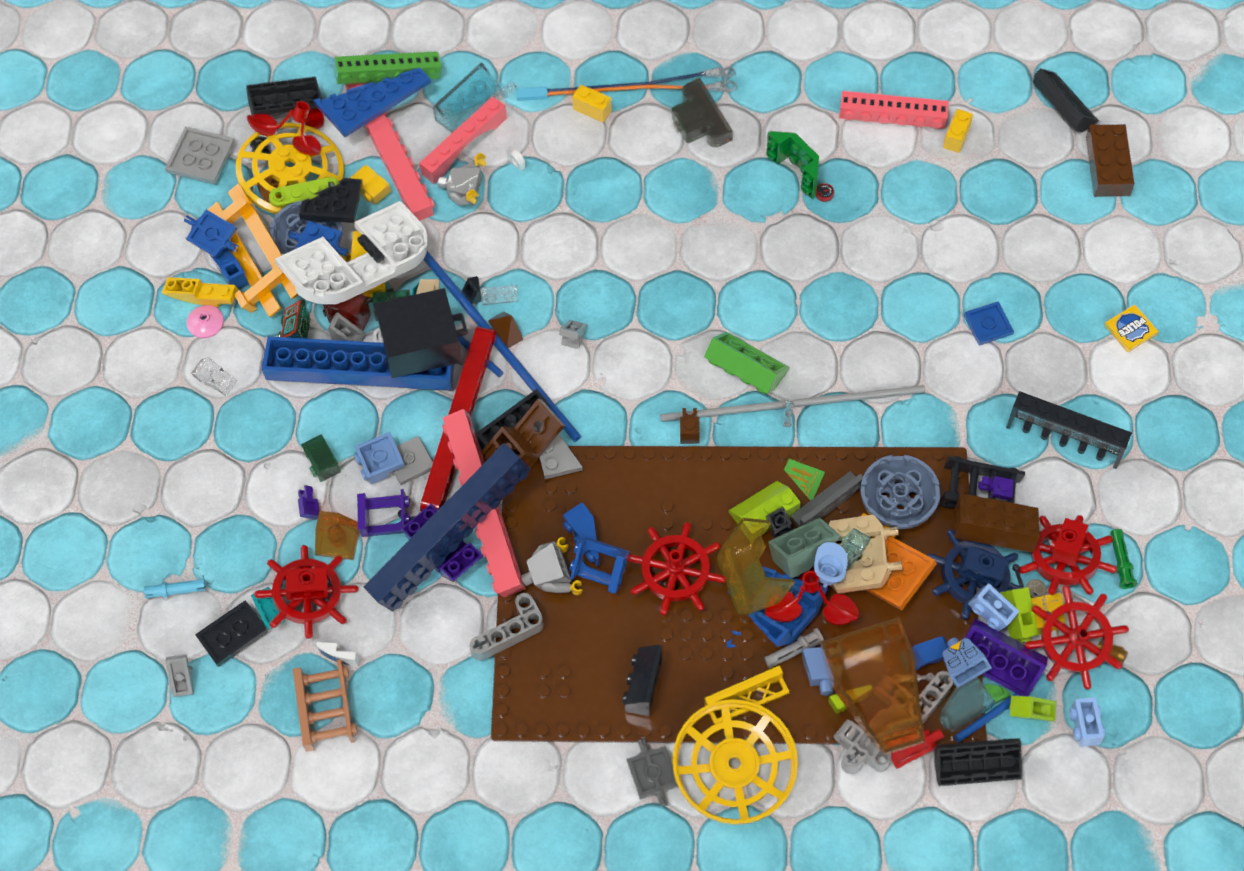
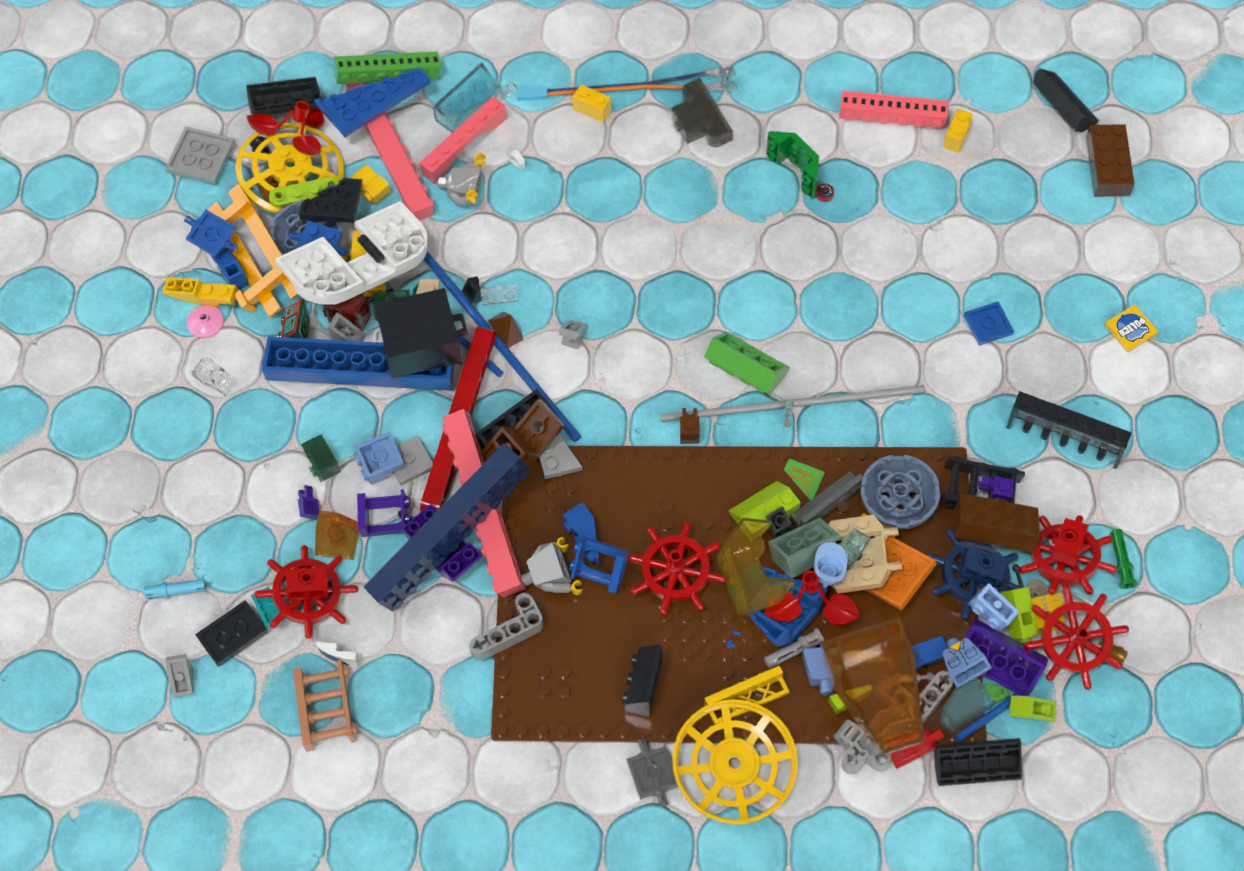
(1087, 722): light blue brick -> none

